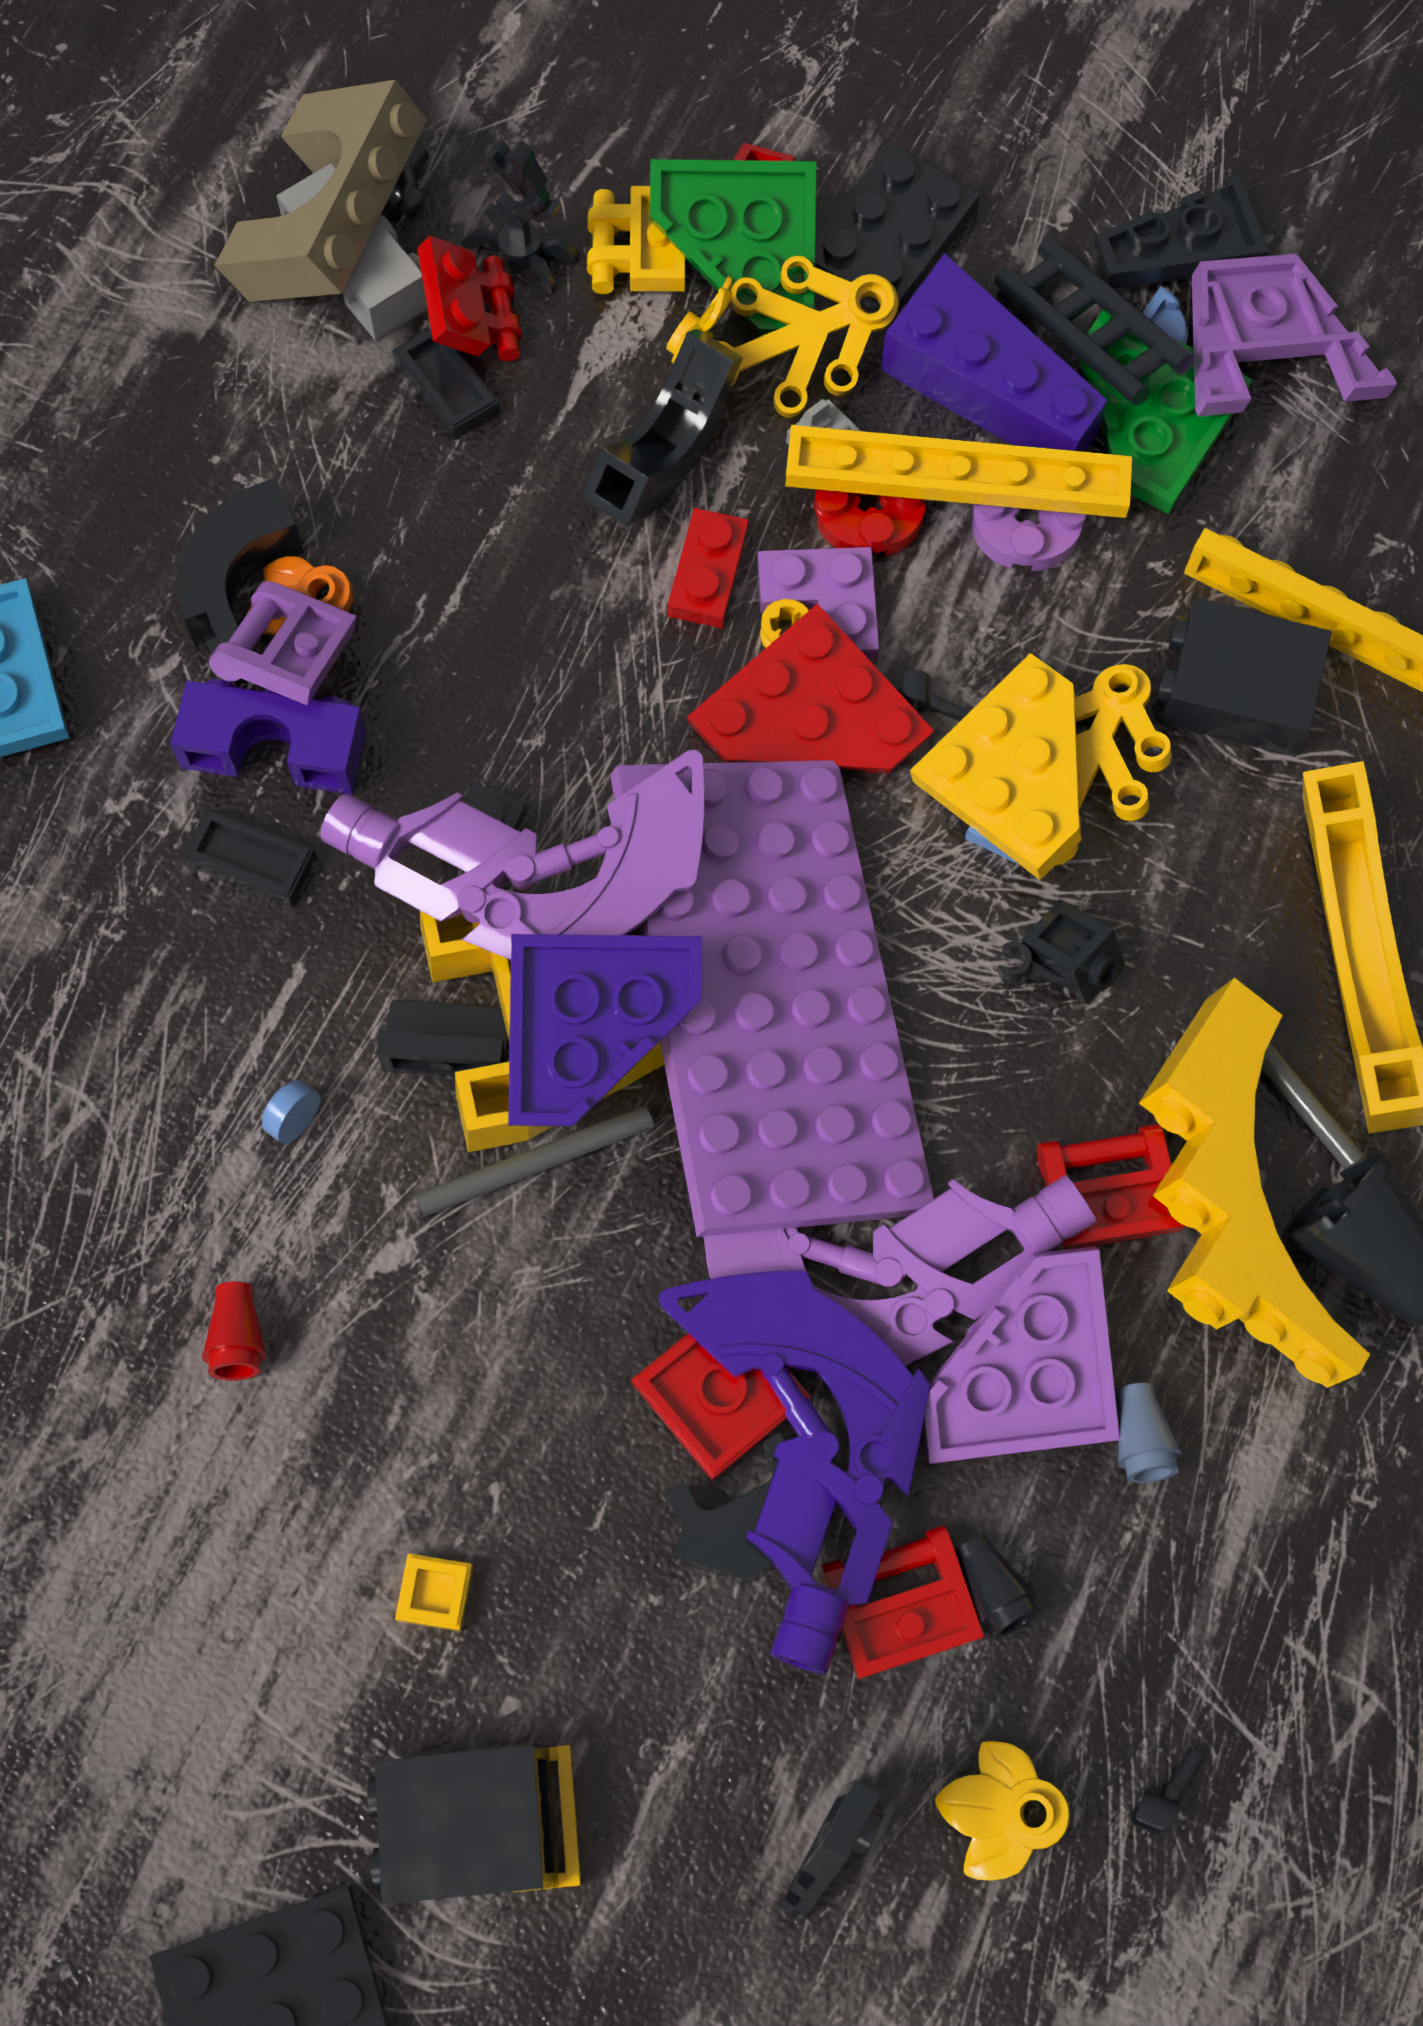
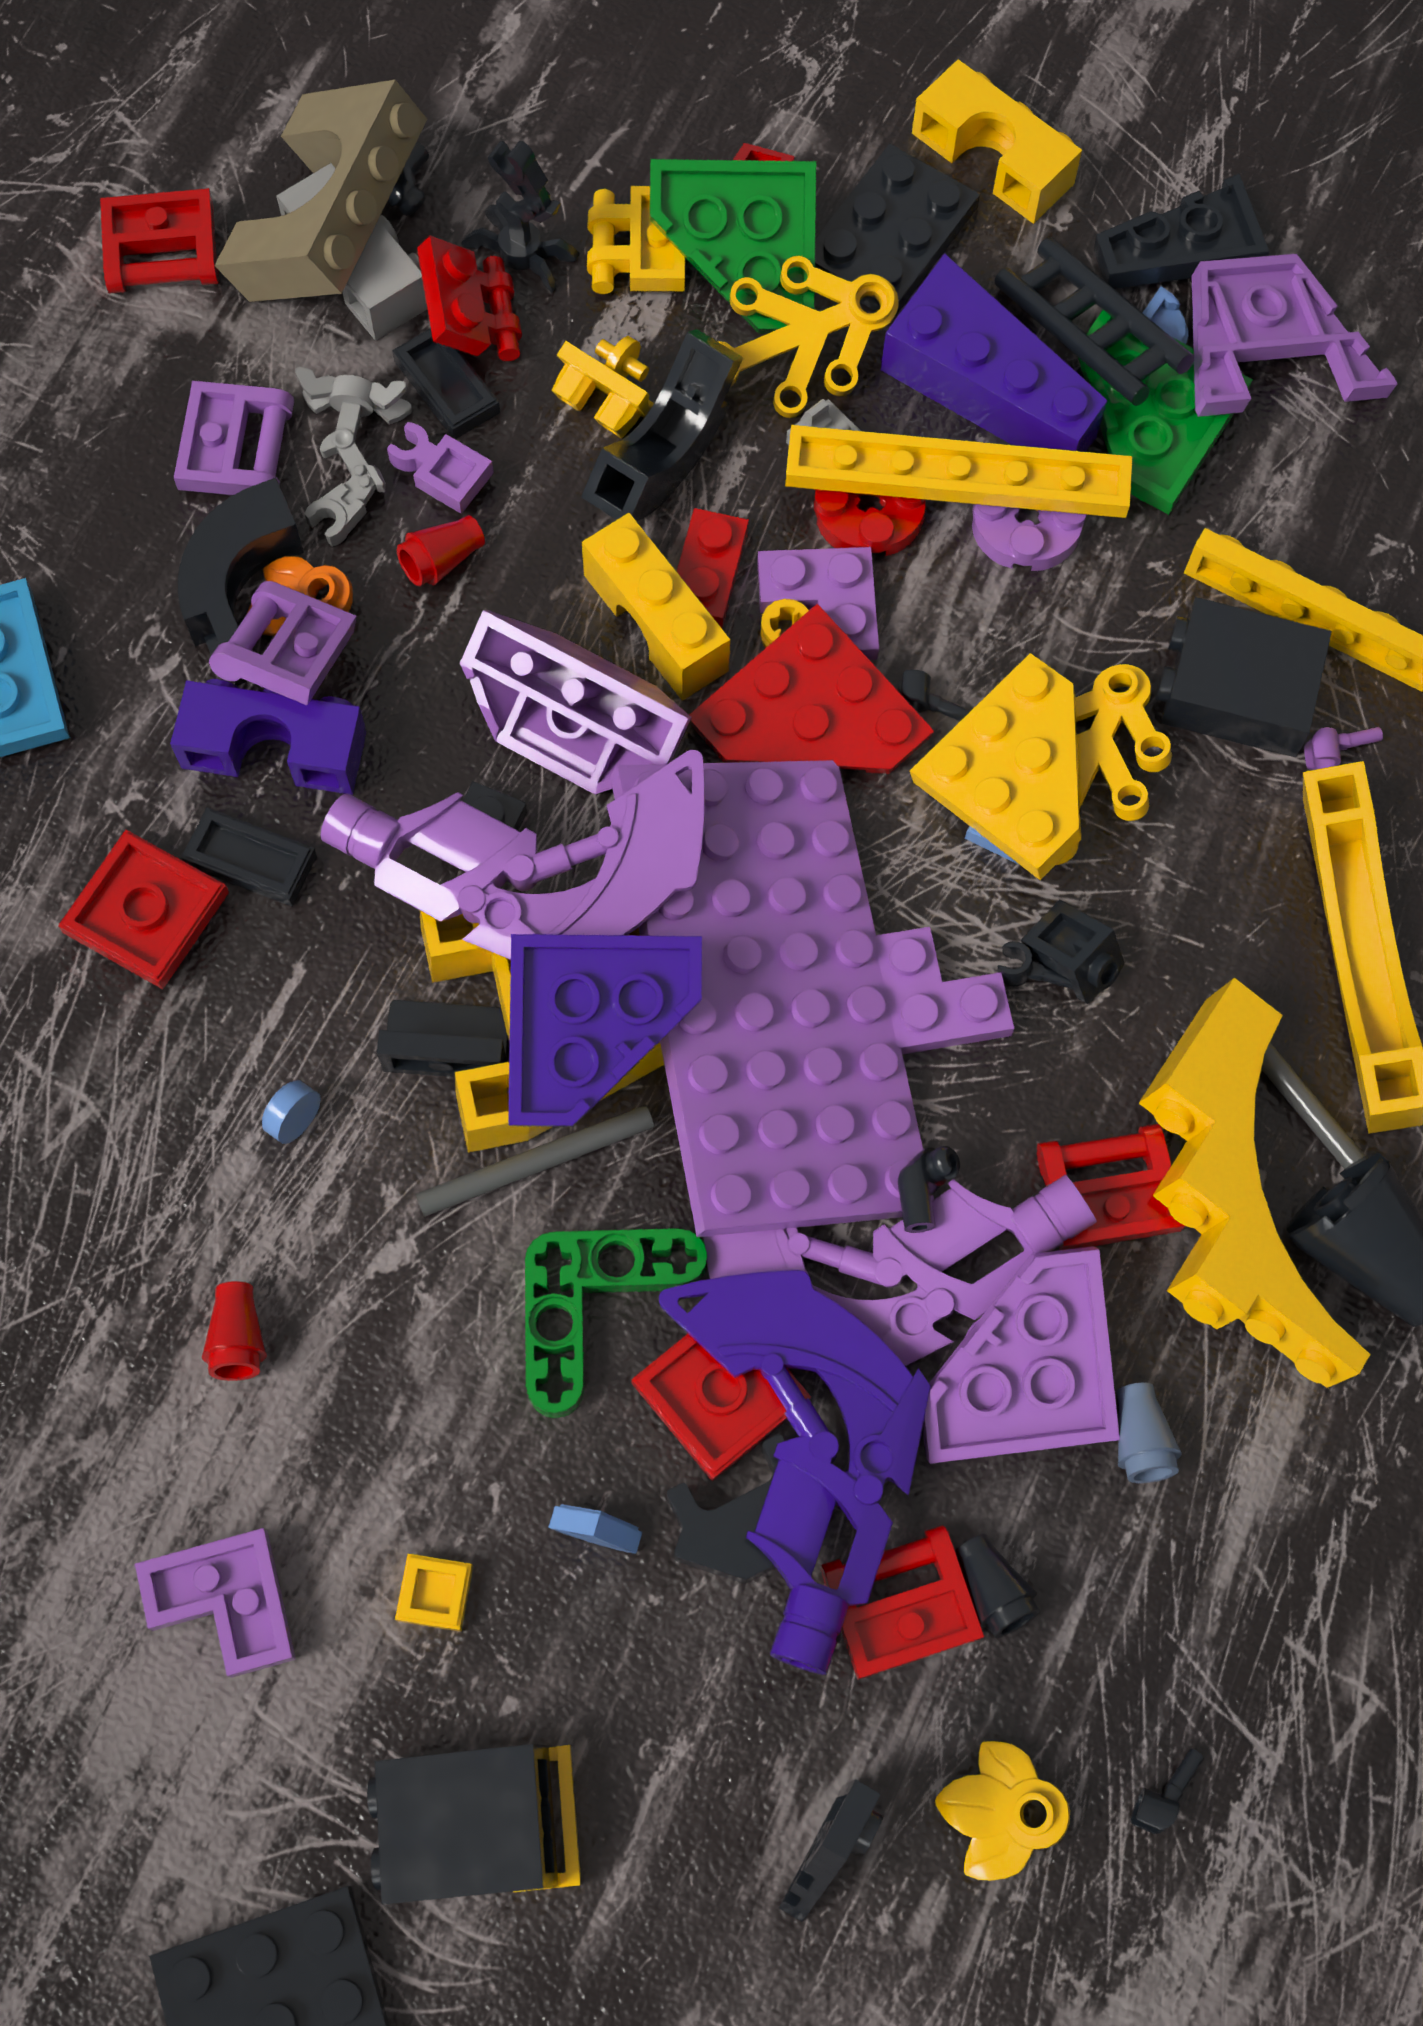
(144, 909): none -> red plate
(158, 225): none -> red plate
(216, 433): none -> medium lavender plate
(233, 1582): none -> medium lavender plate
(353, 399): none -> light grey piece
(437, 550): none -> red cone
(444, 471): none -> medium lavender plate
(567, 703): none -> medium lavender wedge
(584, 374): none -> yellow hips
(587, 1277): none -> green beam
(596, 1528): none -> medium blue tile
(638, 579): none -> yellow arch
(705, 323): yellow plate -> none
(920, 1181): none -> black arm
(935, 1012): none -> medium lavender plate
(970, 112): none -> yellow arch
(1326, 744): none -> medium lavender hand

